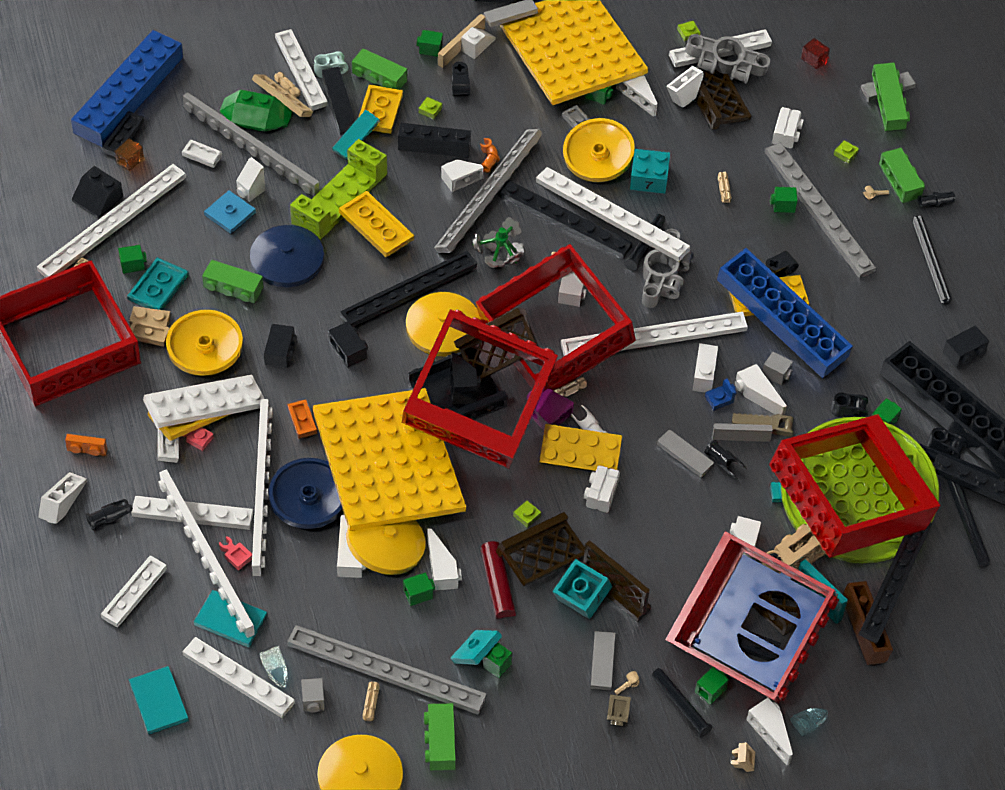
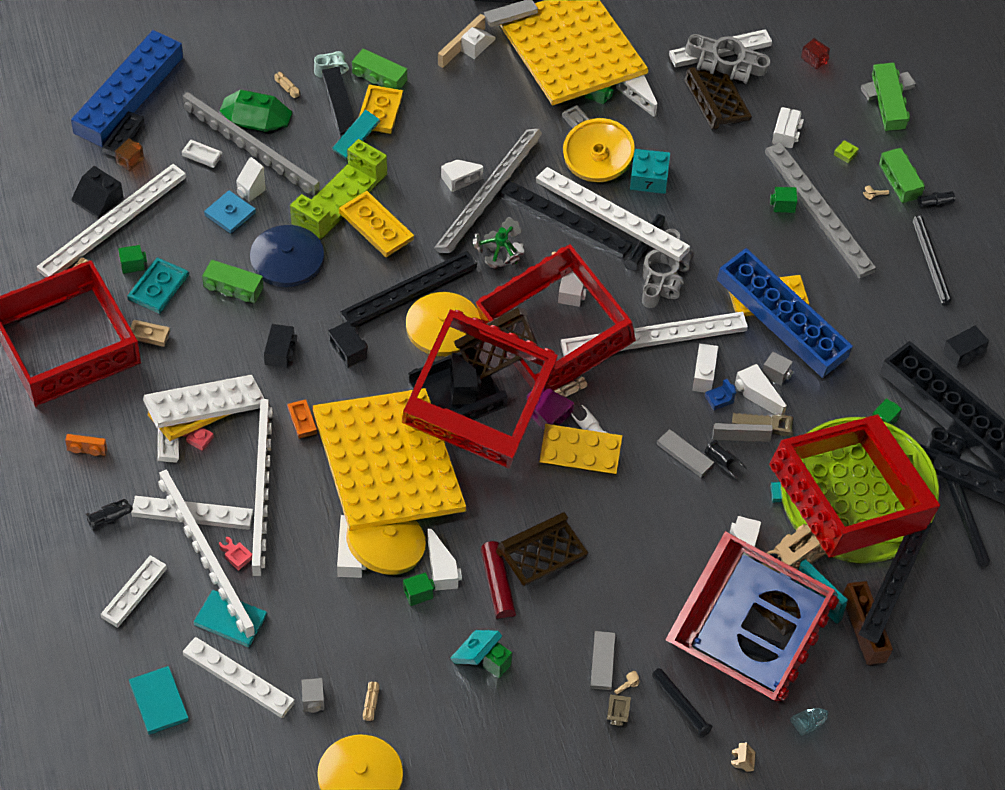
(60, 498): white slope -> none
(151, 316): tan plate -> none
(204, 342): yellow dish -> none
(275, 666): clear light blue plate -> none
(282, 95): tan tile -> none
(301, 69): white plate -> none
(305, 494): dark blue dish -> none
(386, 669): light grey plate -> none
(430, 43): green brick -> none
(430, 108): lime plate -> none
(434, 140): black brick -> none
(440, 736): bright green brick -> none
(460, 79): black piece -> none
(492, 155): orange piece -> none
(527, 514): lime plate -> none
(582, 589): teal brick -> none
(602, 489): white brick -> none
(629, 600): dark brown fence -> none
(686, 86): white slope -> none
(687, 29): lime plate -> none
(711, 685): green brick -> none
(724, 187): tan axle -> none
(769, 724): white slope -> none
(782, 264): black piece -> none
(849, 405): black piece -> none

